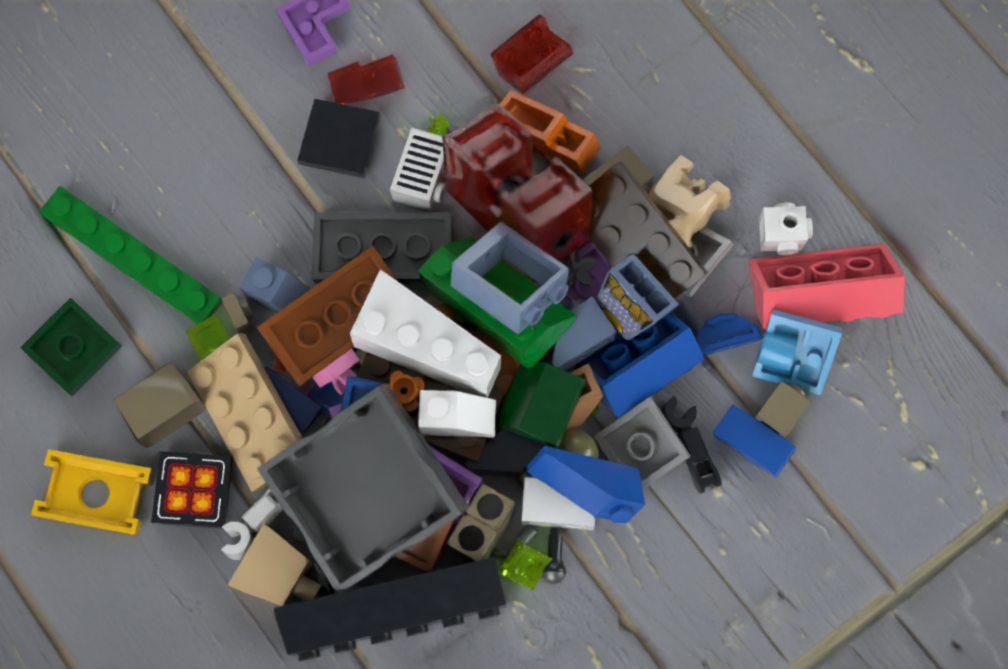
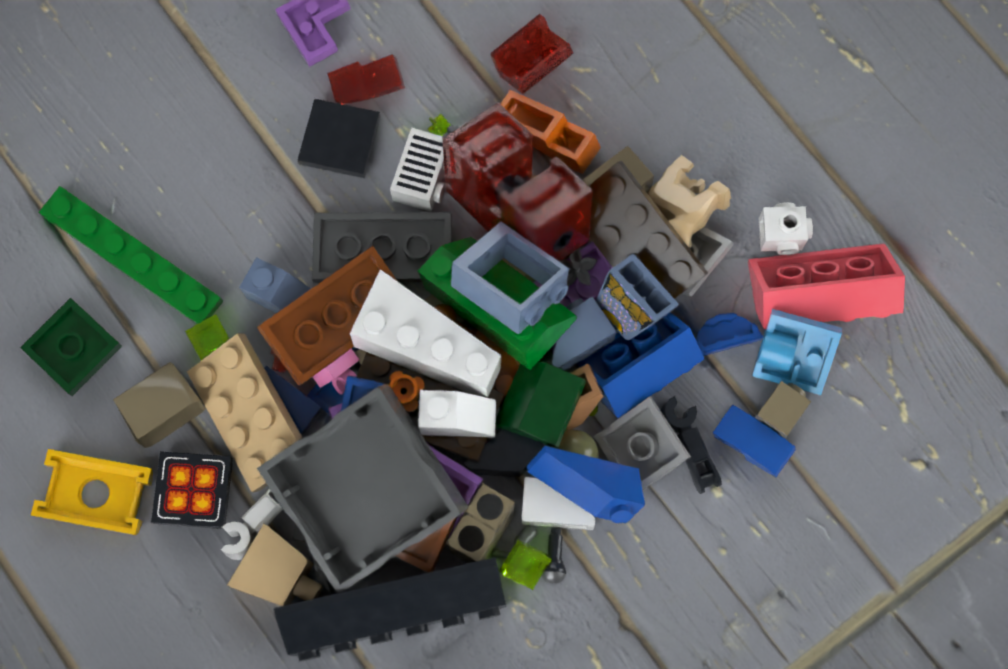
(239, 313): dark tan plate -> none

